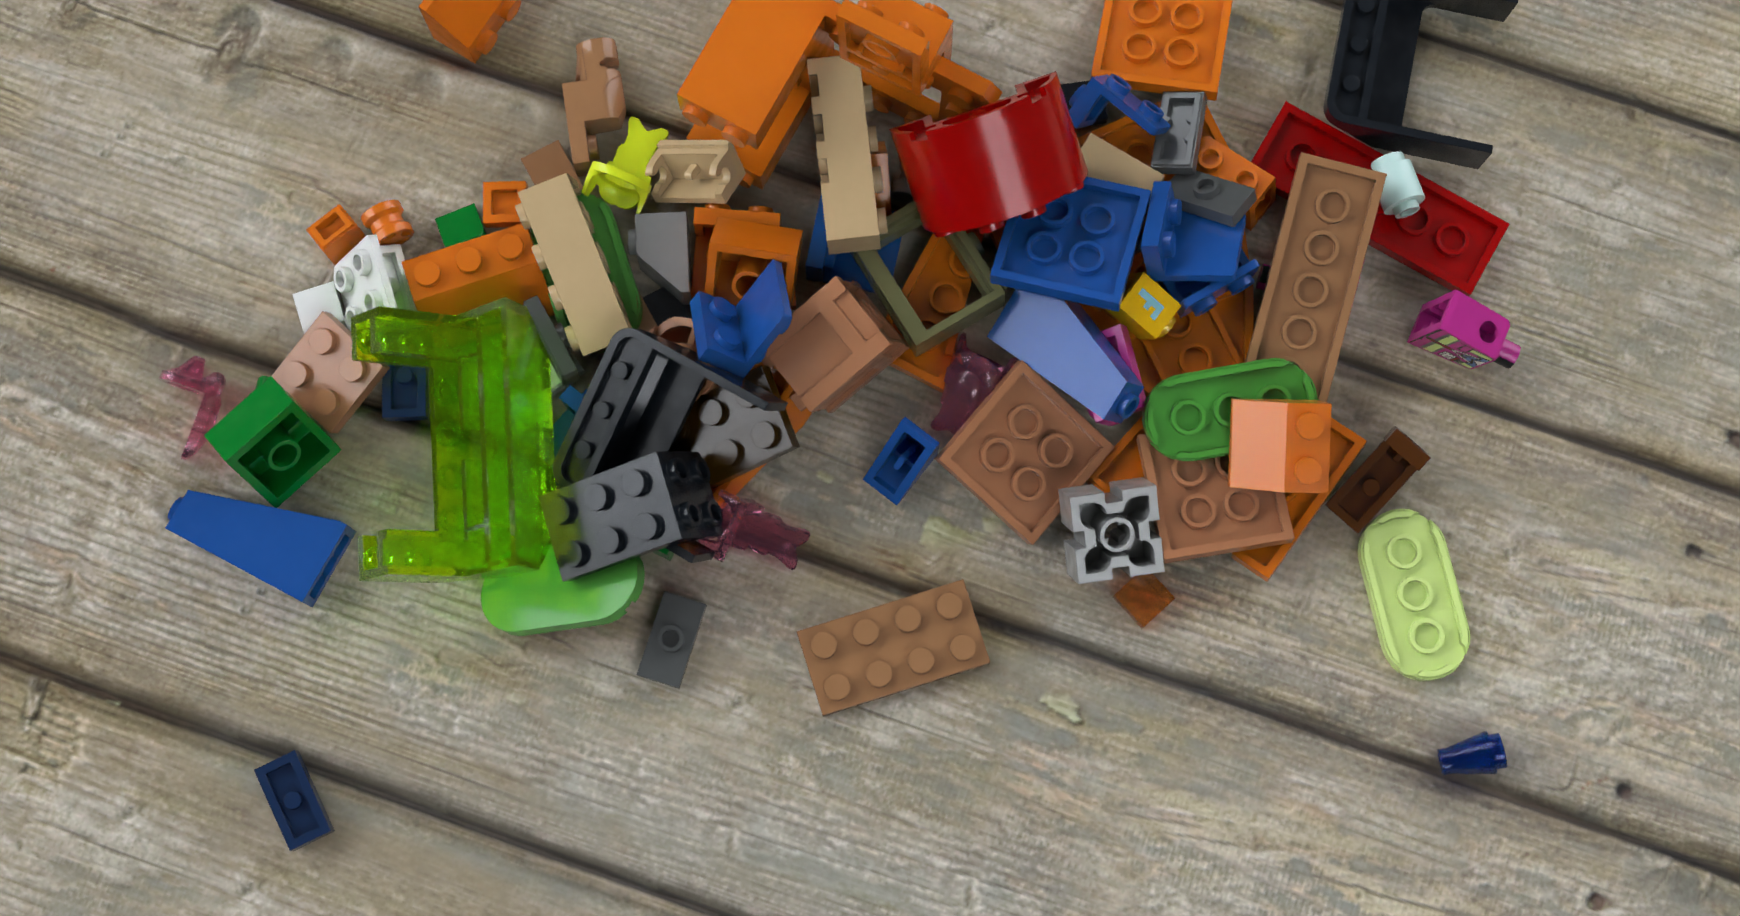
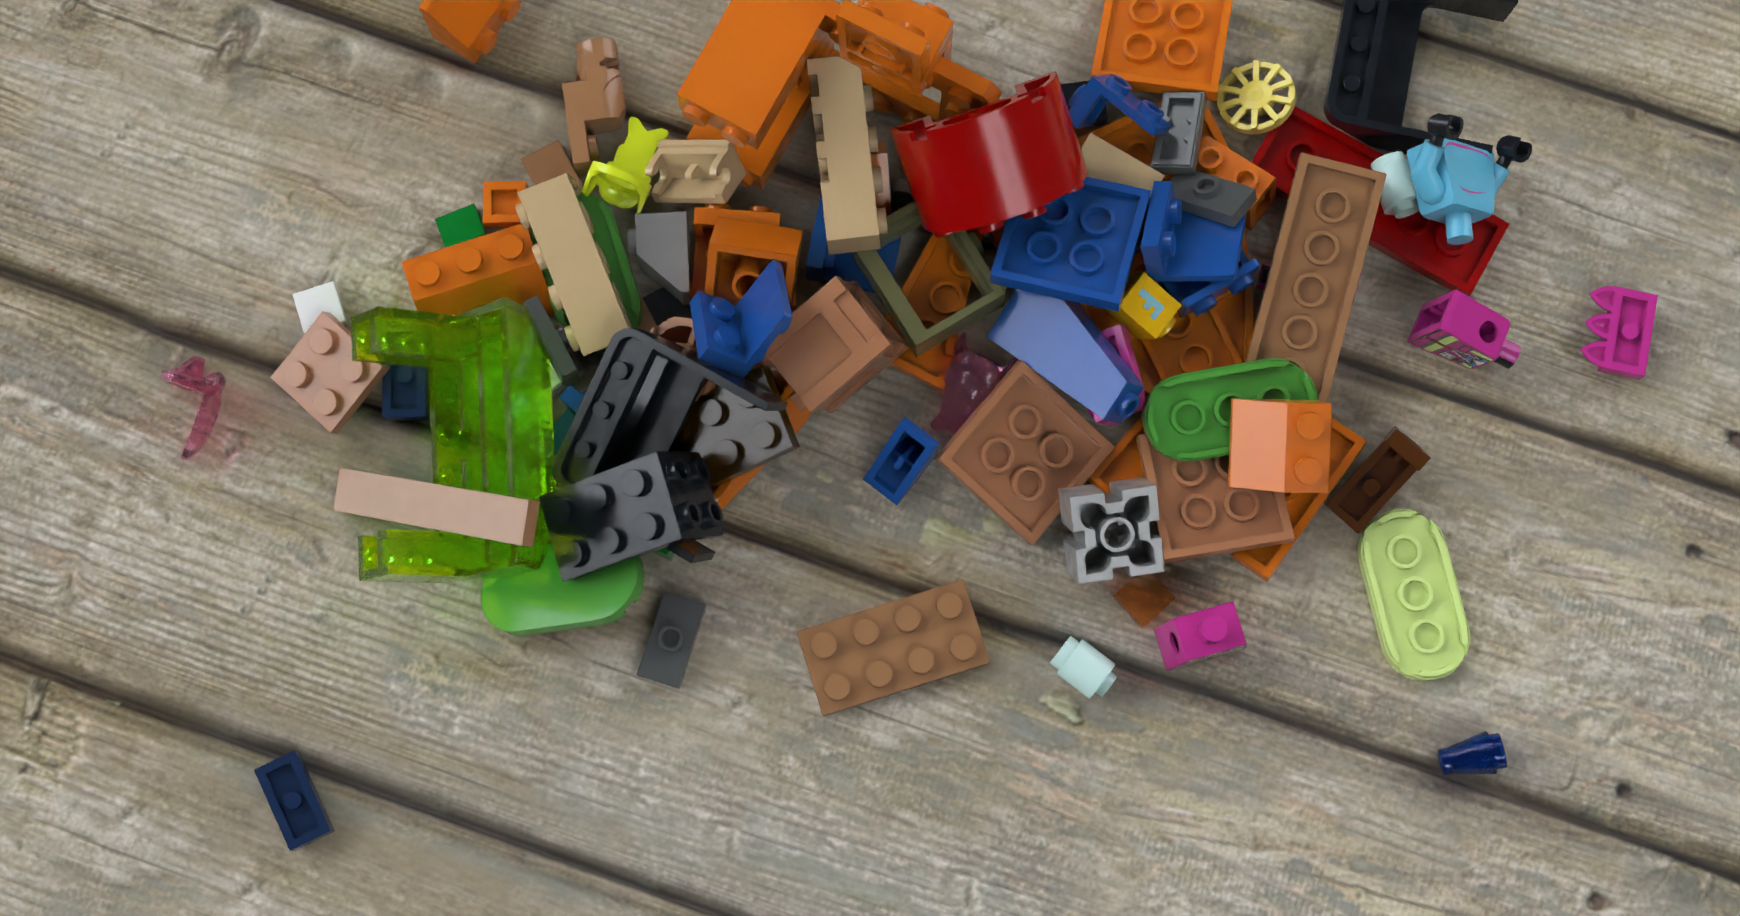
(271, 543): blue slope -> none
(272, 442): green piece -> none
(336, 233): orange slope -> none
(372, 278): white bracket -> none
(387, 223): orange wheel -> none
(437, 506): none -> tile
(750, 526): clear pink hair -> none
(1084, 667): none -> light aqua brick
(1200, 636): none -> dark pink torso
(1256, 97): none -> light yellow wheel
(1459, 180): none -> medium azure torso
(1623, 330): none -> dark pink plate

